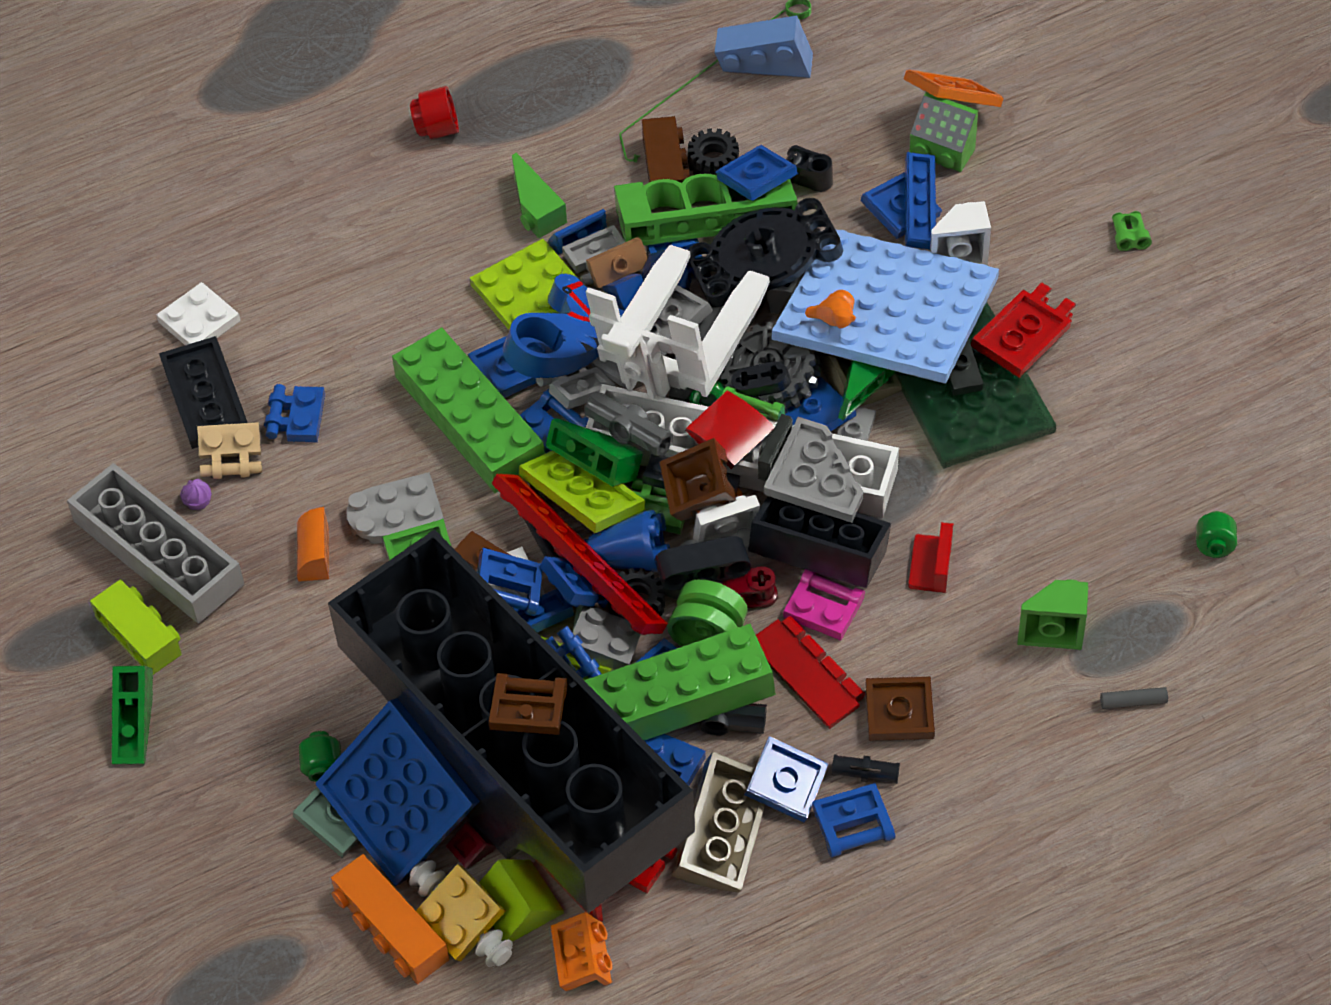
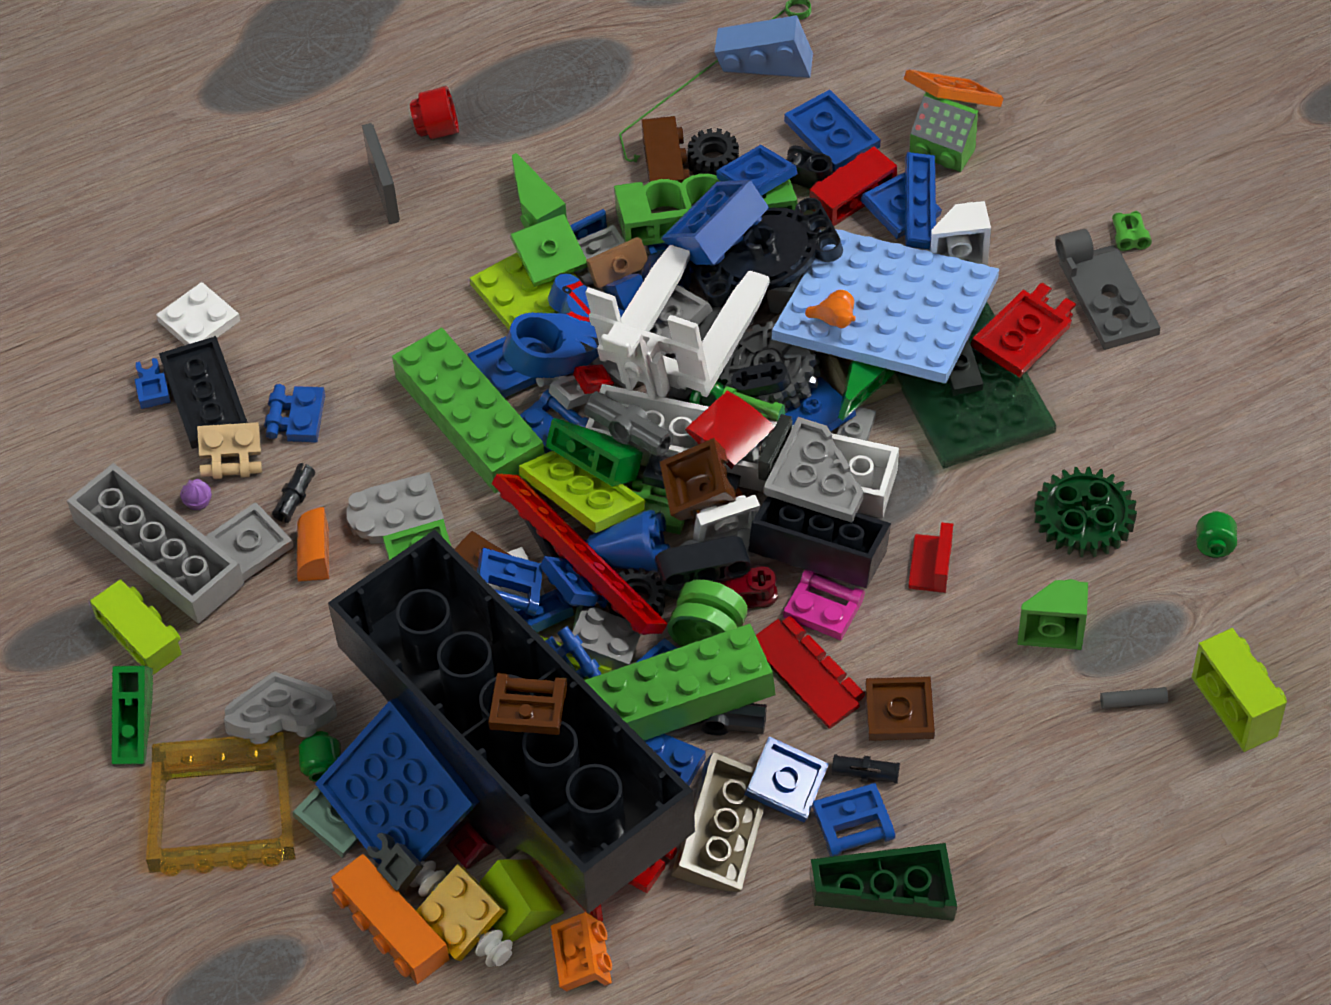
(151, 386): none -> blue plate
(213, 758): none -> clear yellow windscreen
(251, 539): none -> light grey plate
(279, 705): none -> light grey plate
(293, 493): none -> black pin
(381, 173): none -> dark grey tile
(397, 864): none -> pearl dark grey plate
(548, 250): none -> bright green plate
(592, 377): none -> red tile
(717, 221): none -> blue slope
(831, 129): none -> blue plate
(843, 189): none -> red brick
(888, 881): none -> dark green wedge
(1085, 511): none -> dark green gear
(1101, 271): none -> dark grey hinge
(1239, 689): none -> lime brick

